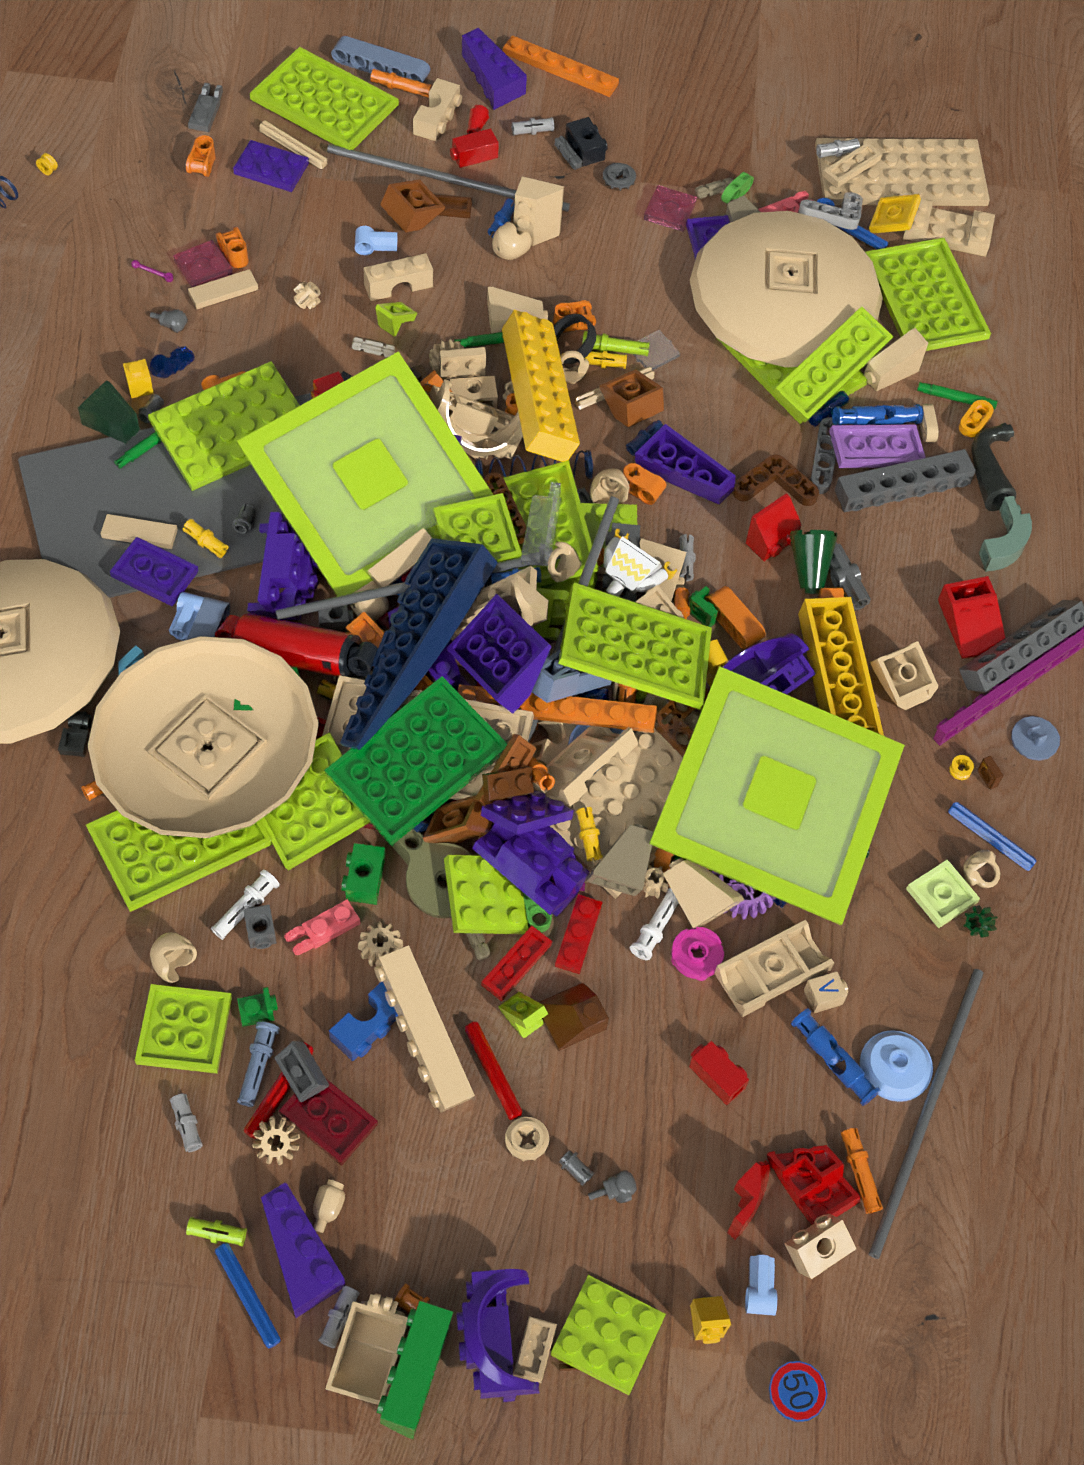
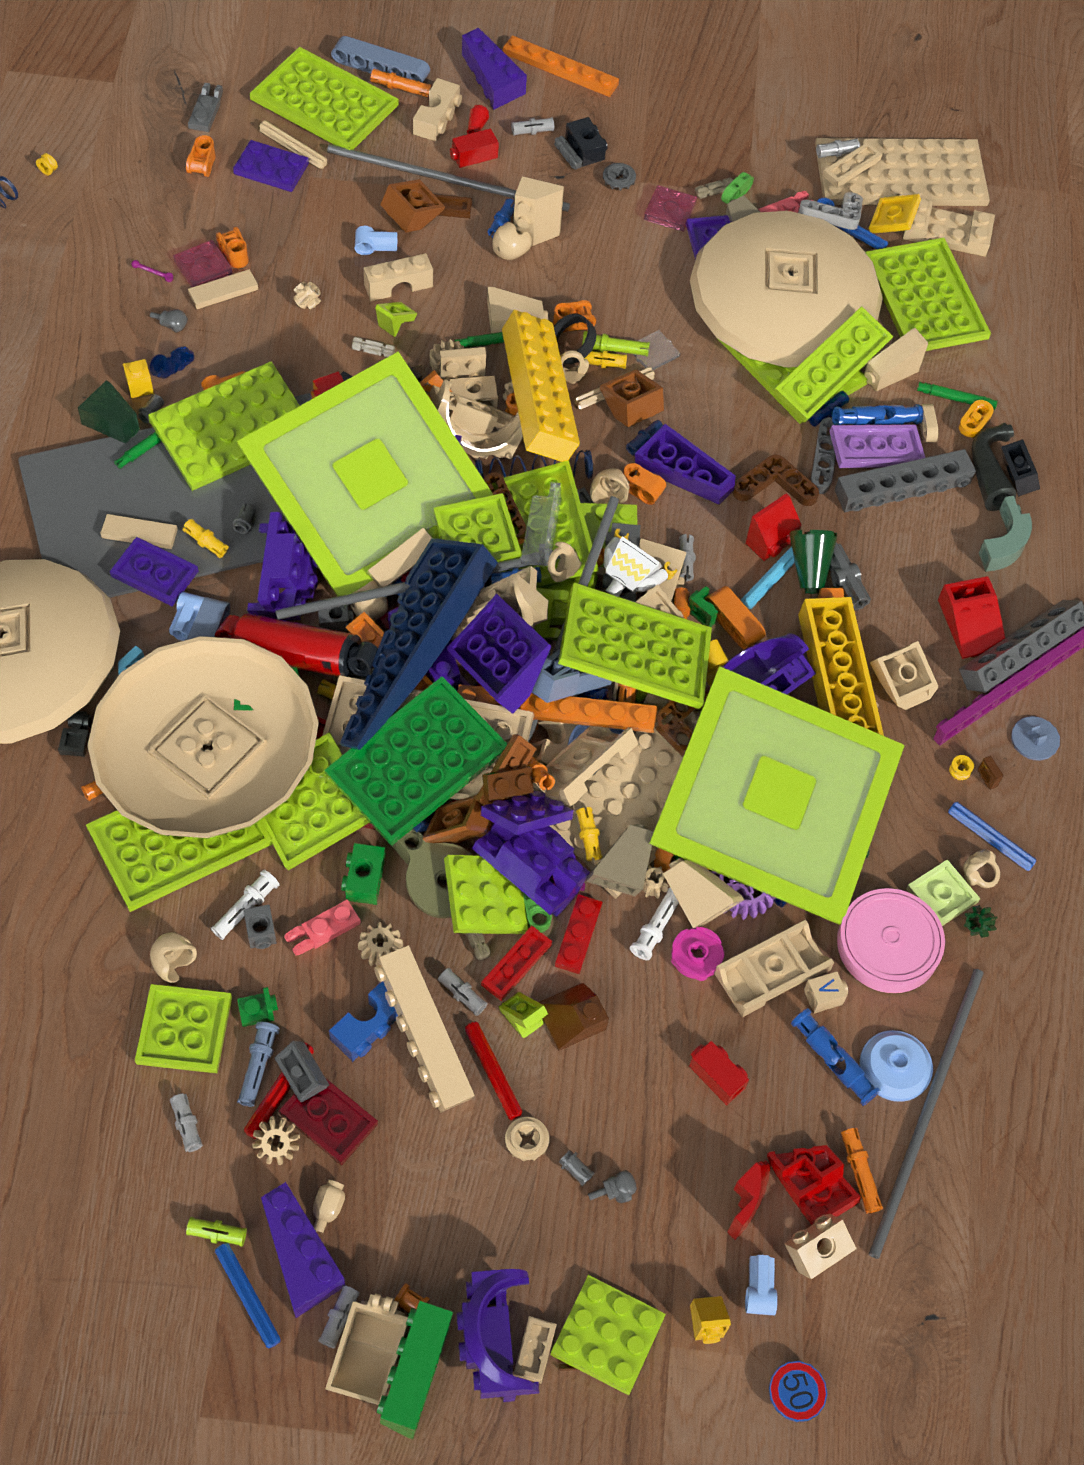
(462, 991): none -> light grey pin
(769, 579): none -> medium azure axle
(890, 940): none -> bright pink brick
(1020, 467): none -> black brick

